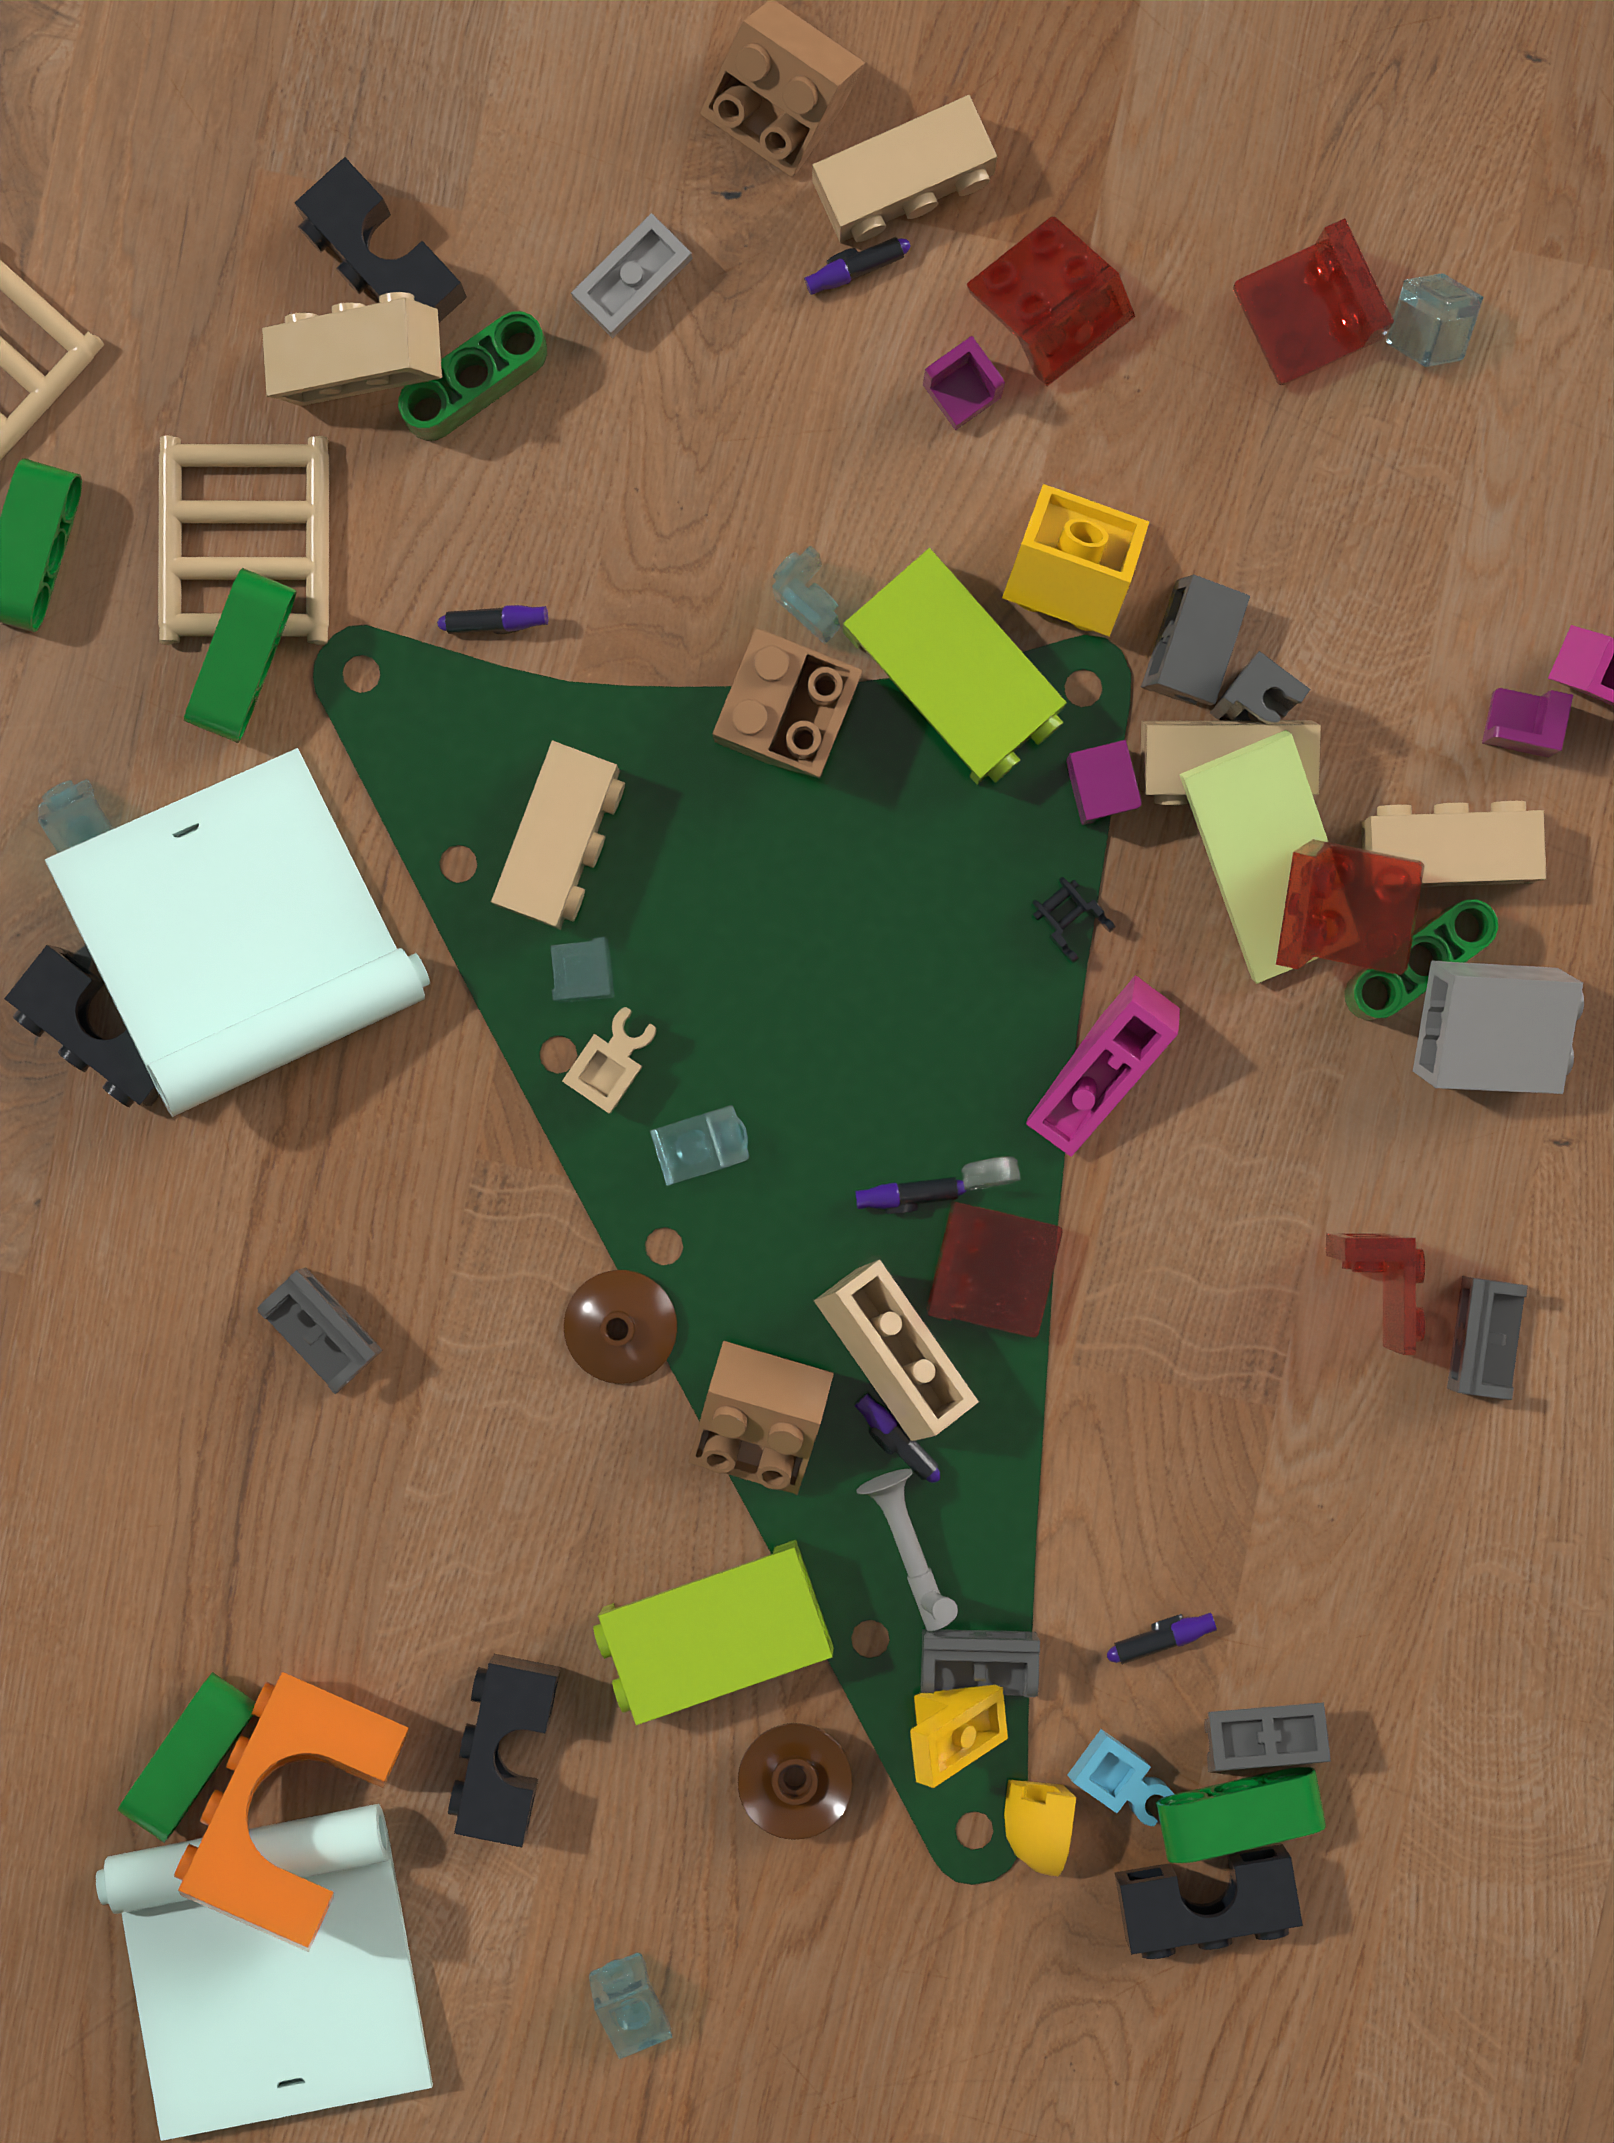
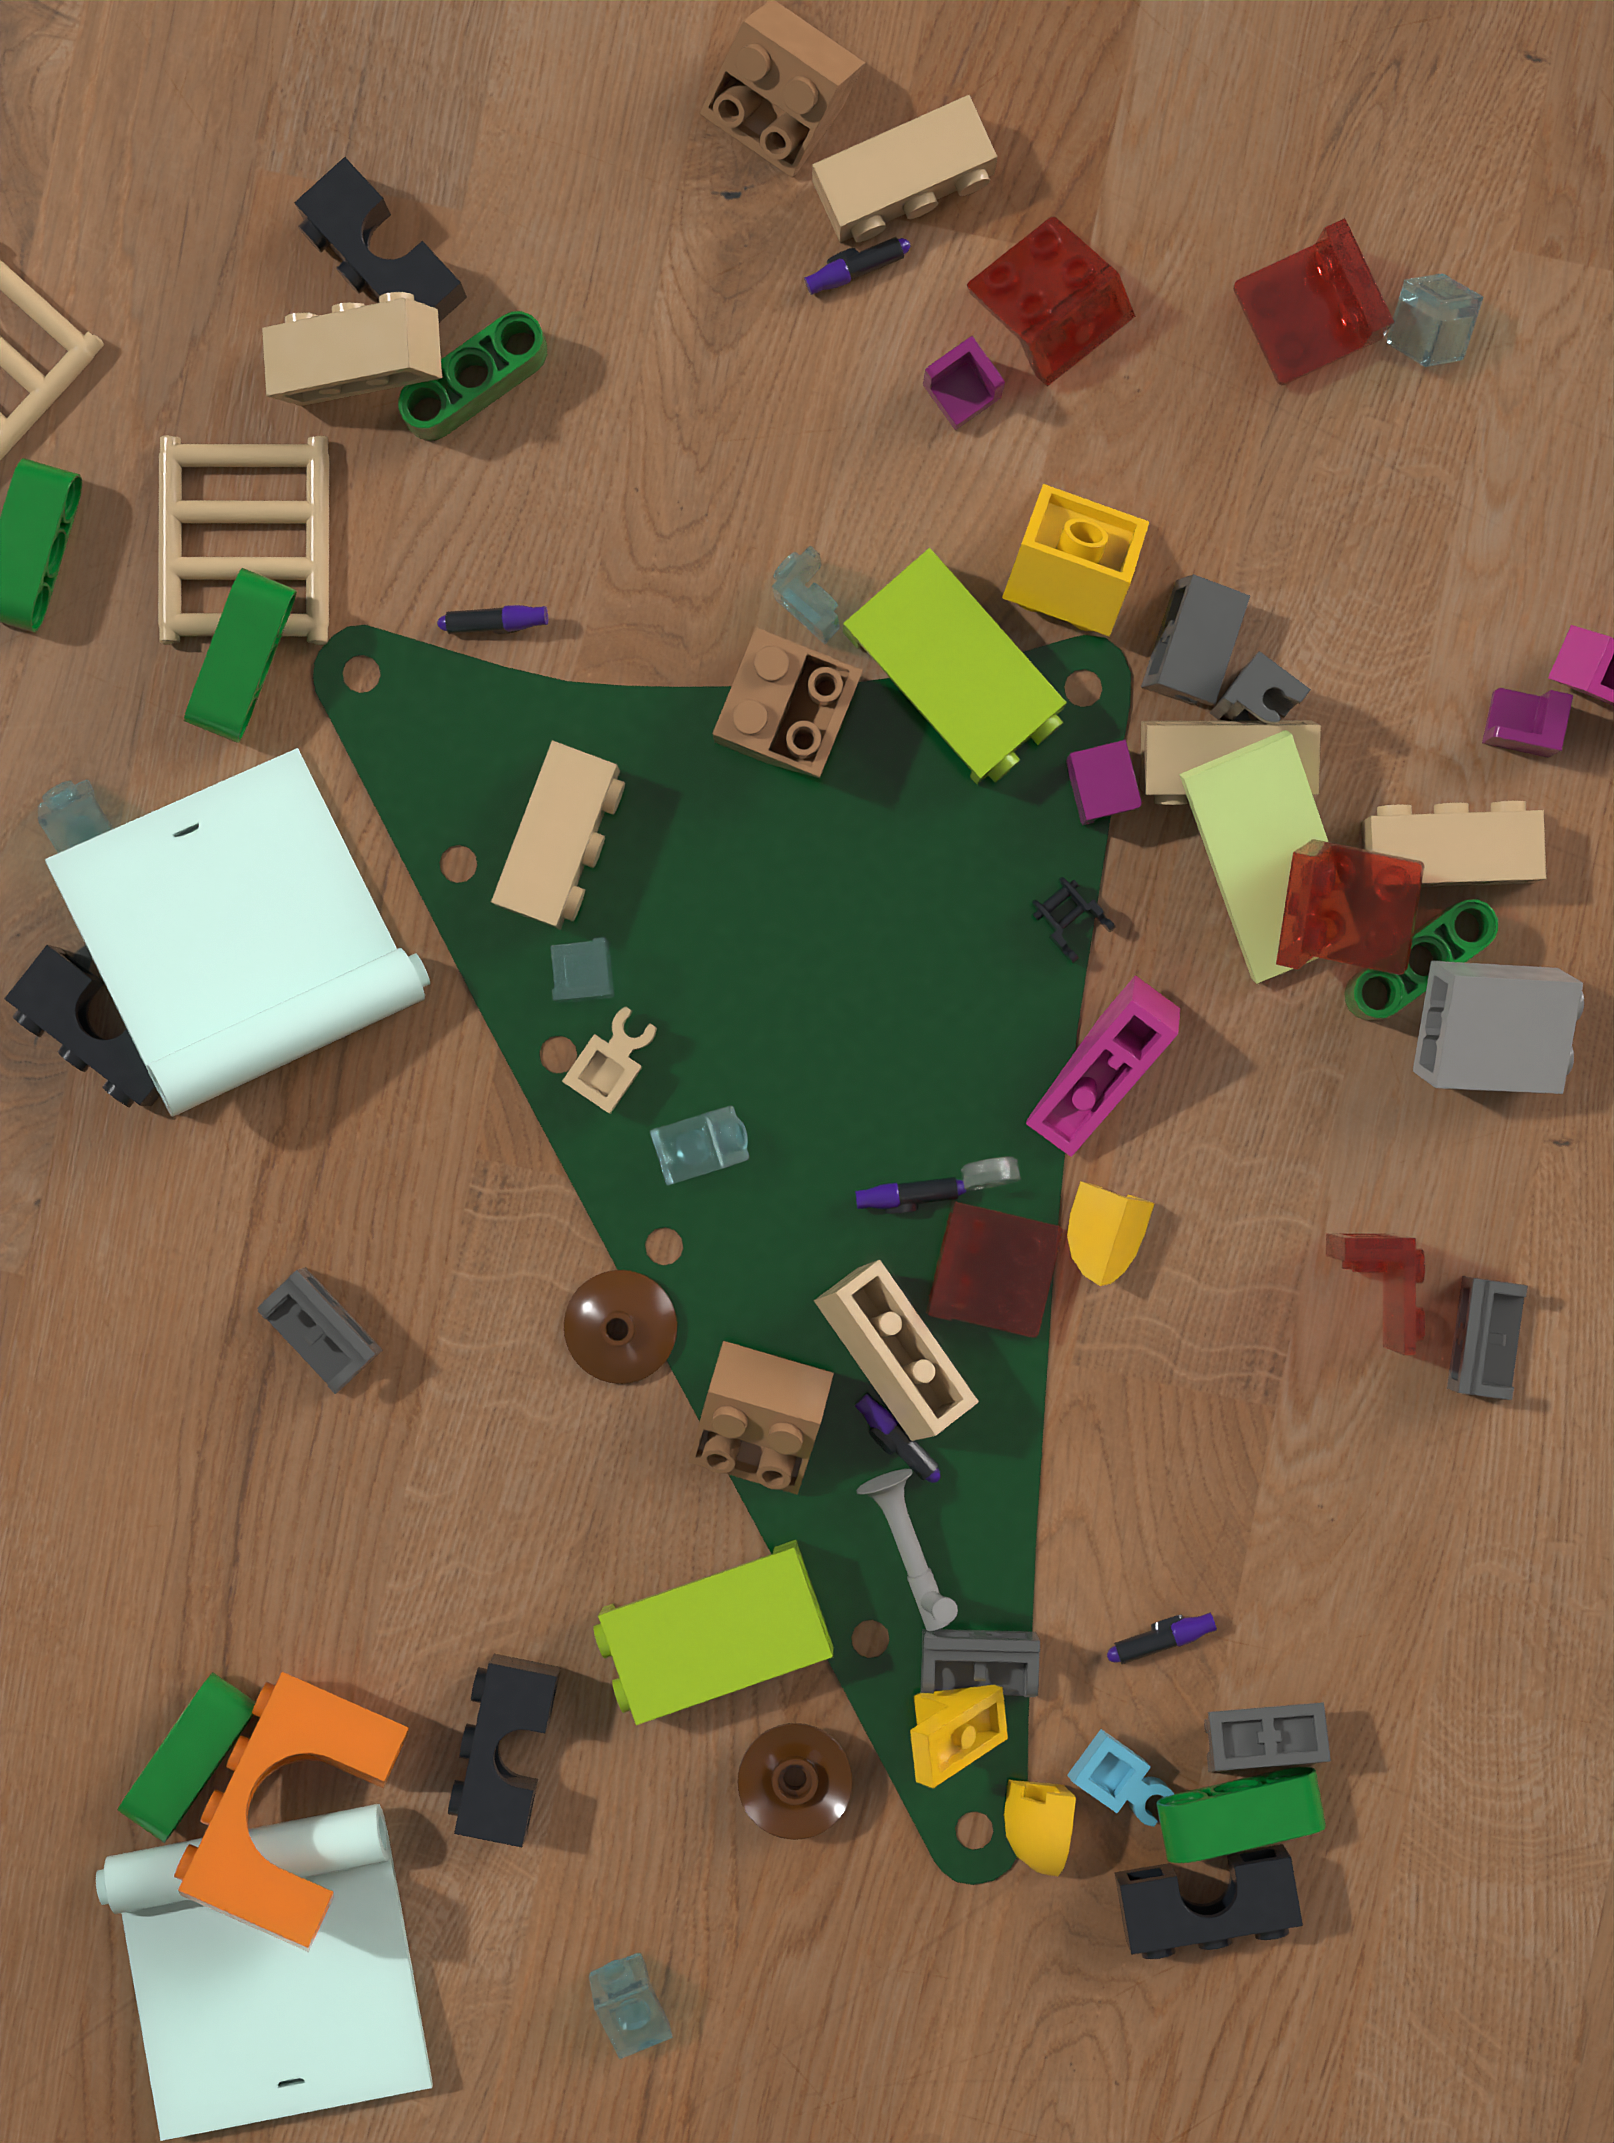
(631, 275): light grey plate -> none
(1106, 1231): none -> yellow brick

